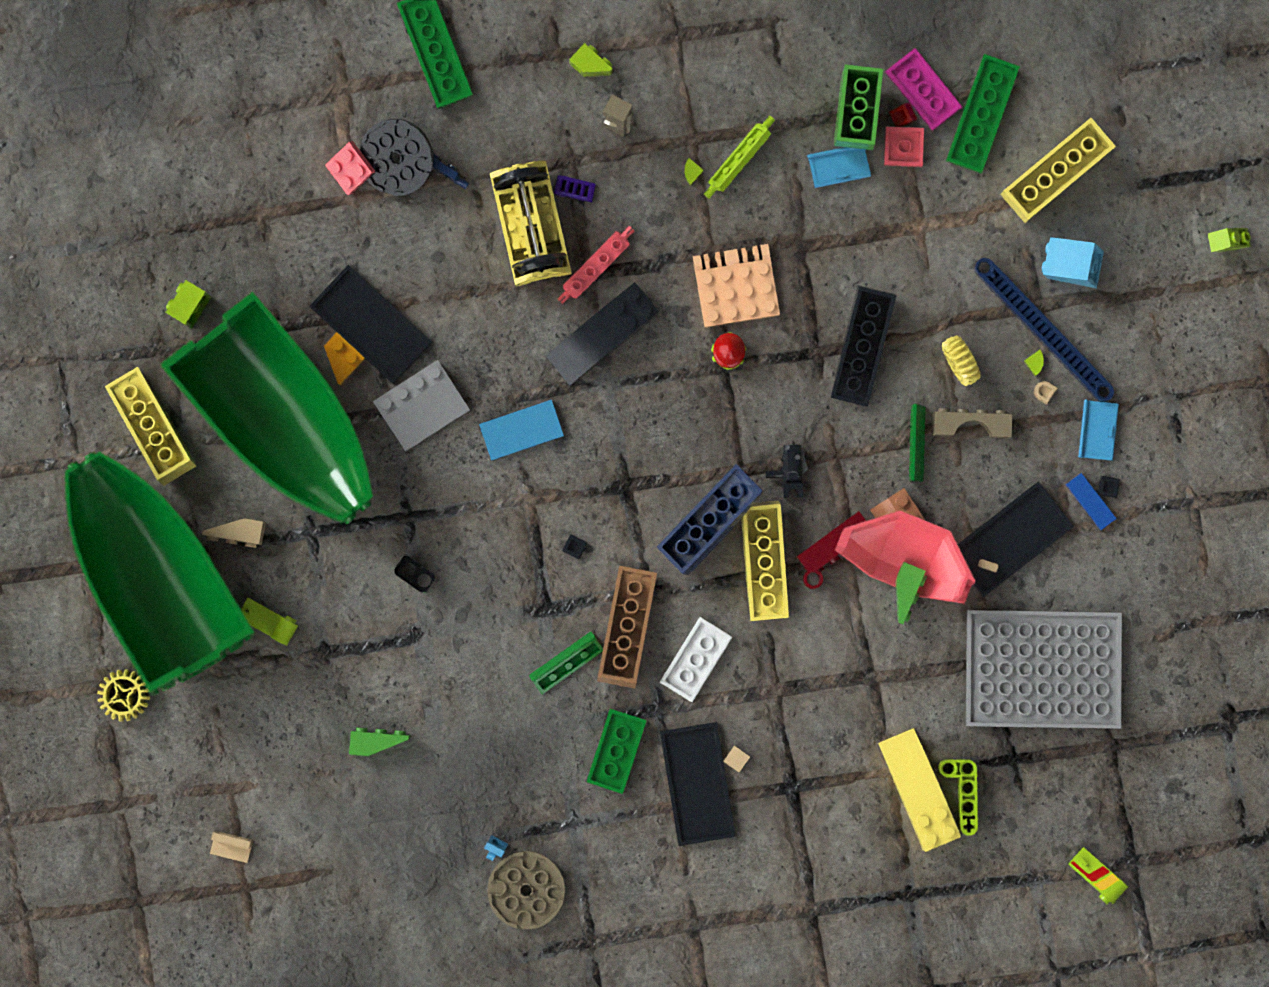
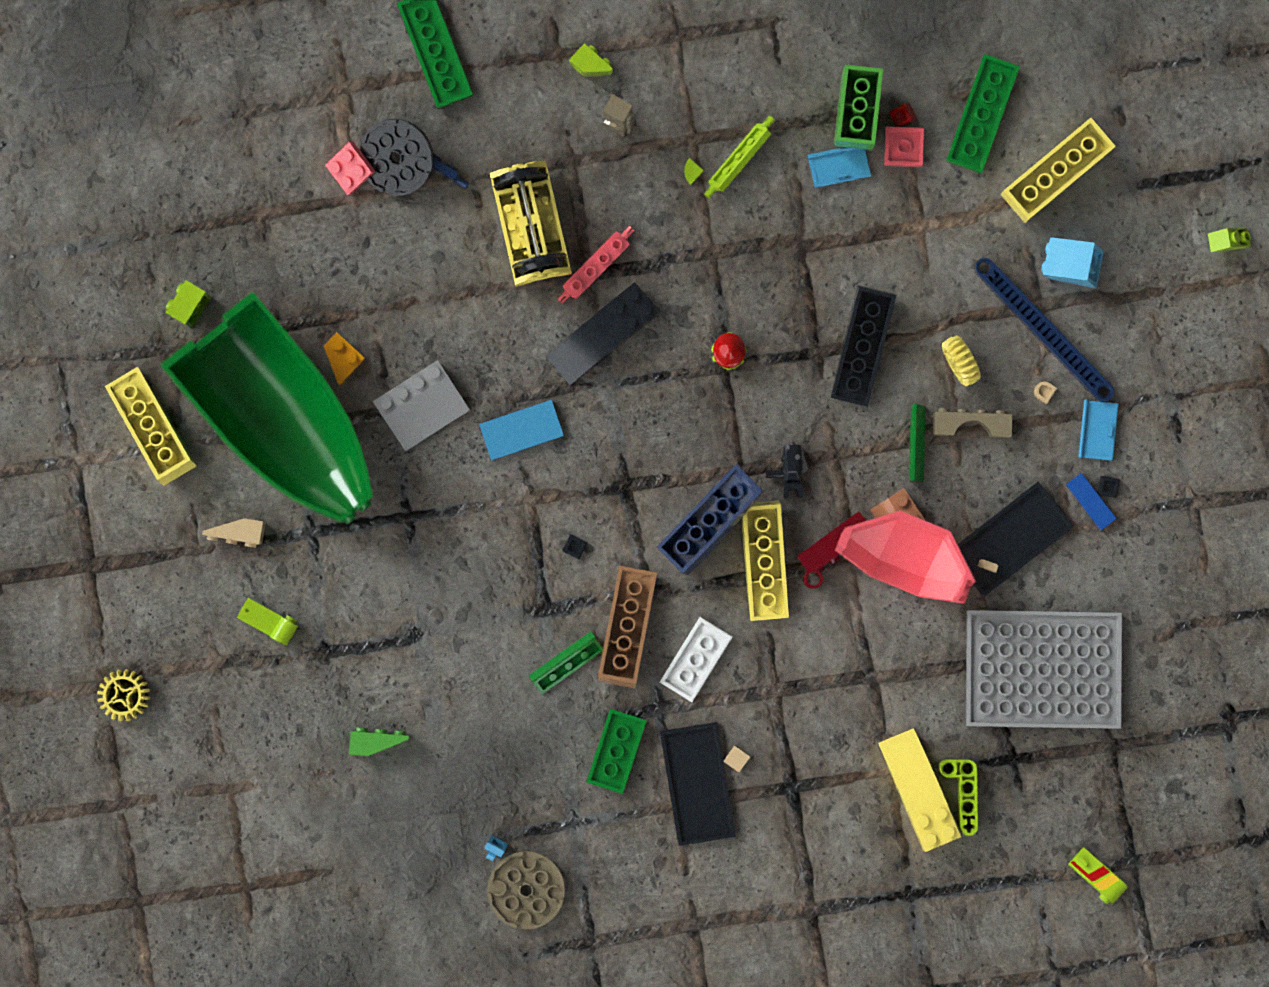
(149, 575): green panel -> none
(231, 846): tan panel -> none
(370, 324): black tile -> none
(418, 571): black piece -> none
(560, 179): dark purple slope -> none
(736, 290): light nougat hinge -> none
(907, 585): bright green slope -> none
(923, 89): dark pink tile -> none
(1035, 362): lime tile -> none

